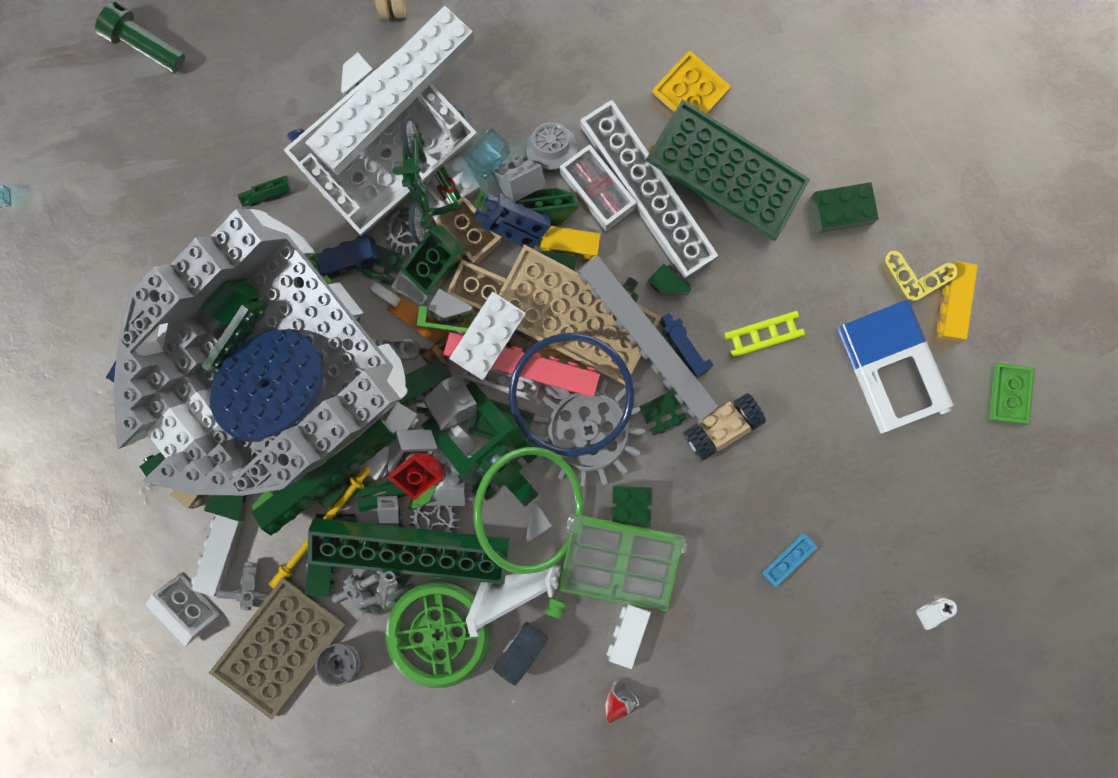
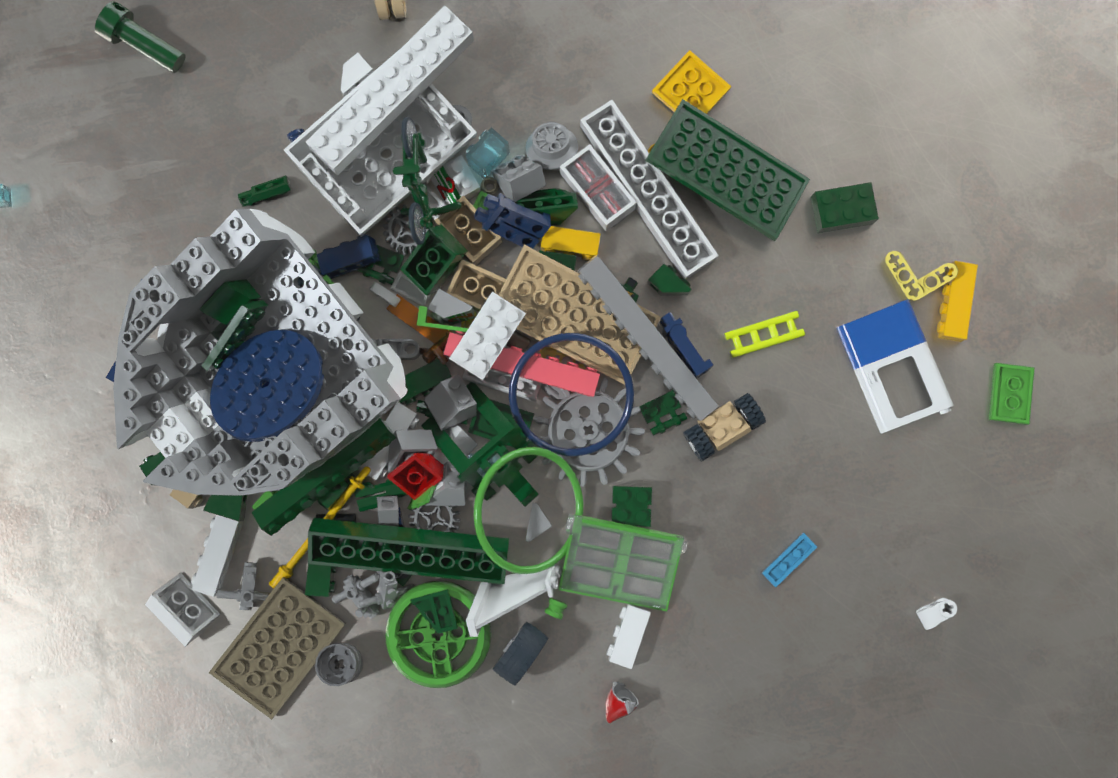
(437, 610): none -> dark green wing
(489, 180): none -> dark tan plate

